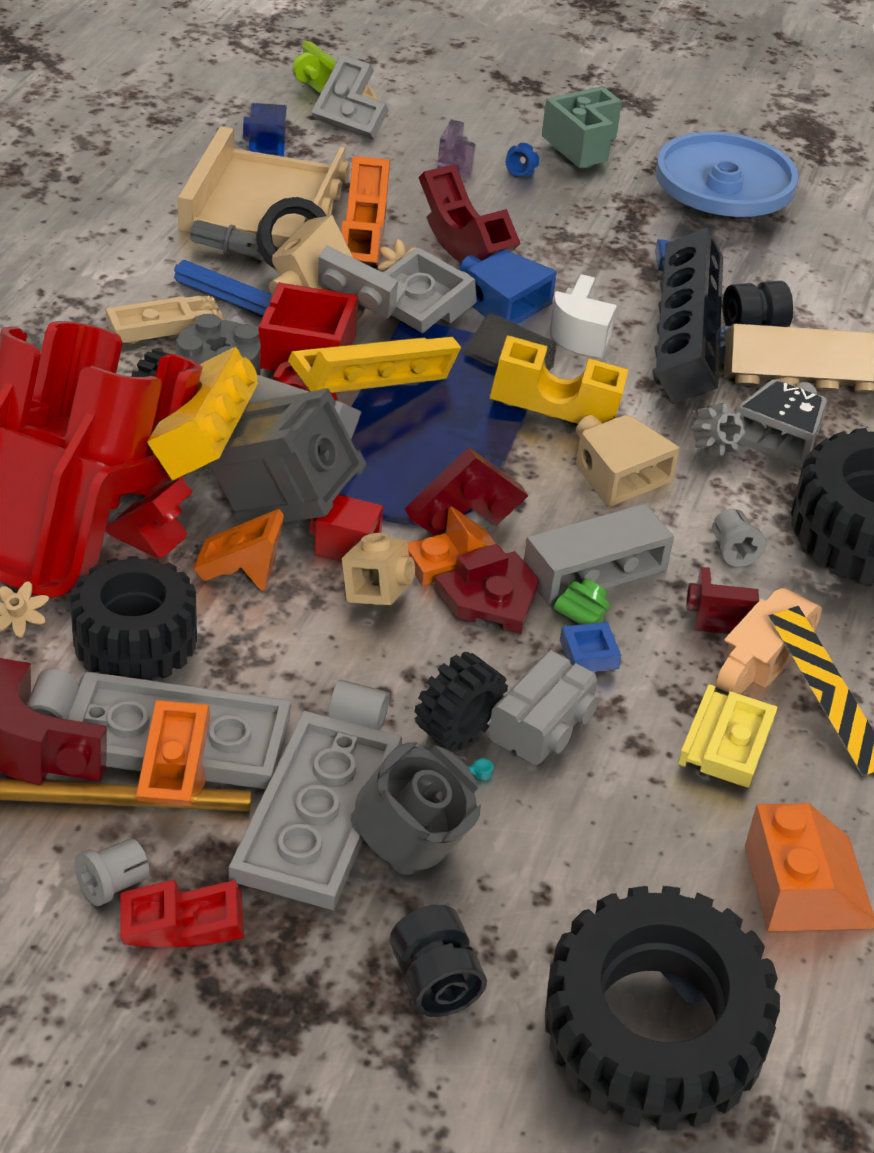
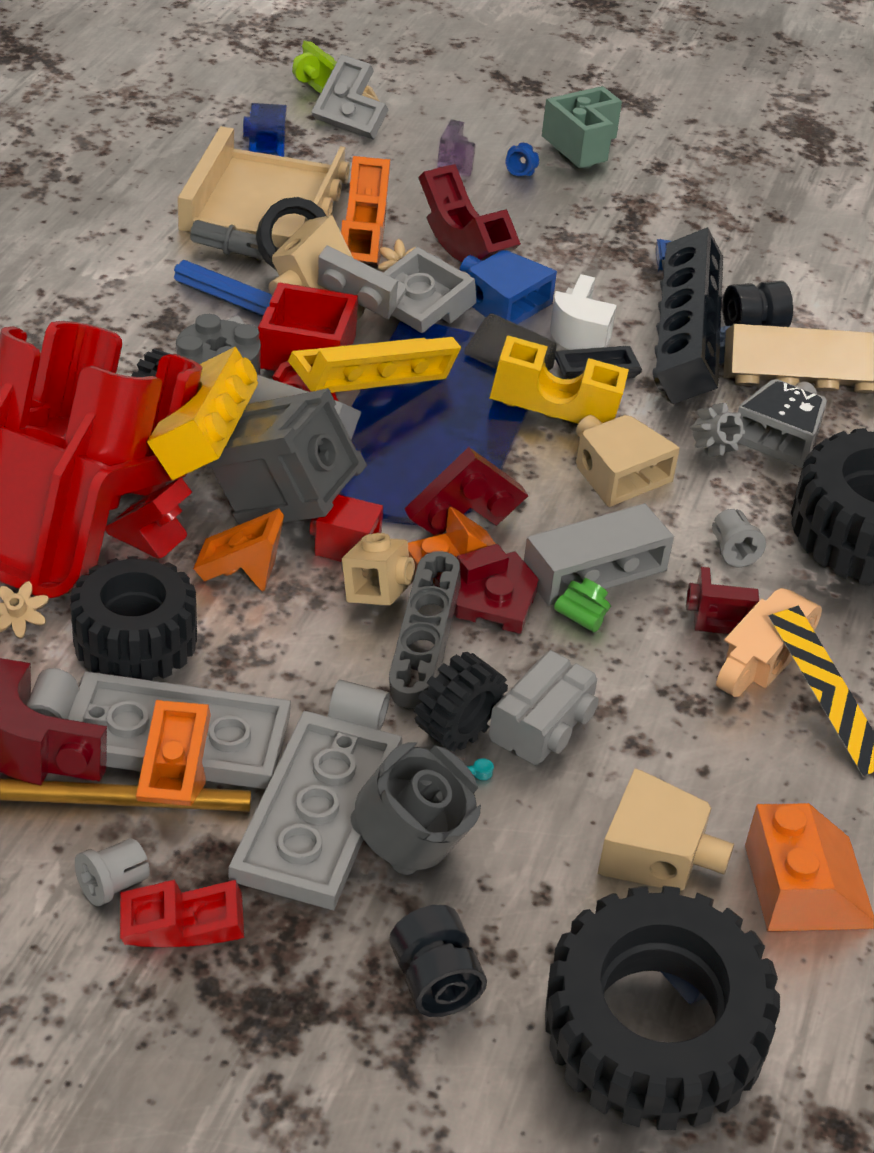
(158, 317): tan hinge -> none
(423, 627): none -> dark grey beam
(573, 362): none -> black tile
(591, 646): blue plate -> none
(660, 836): none -> tan torso
(726, 174): medium blue dish -> none
(728, 736): light yellow plate -> none

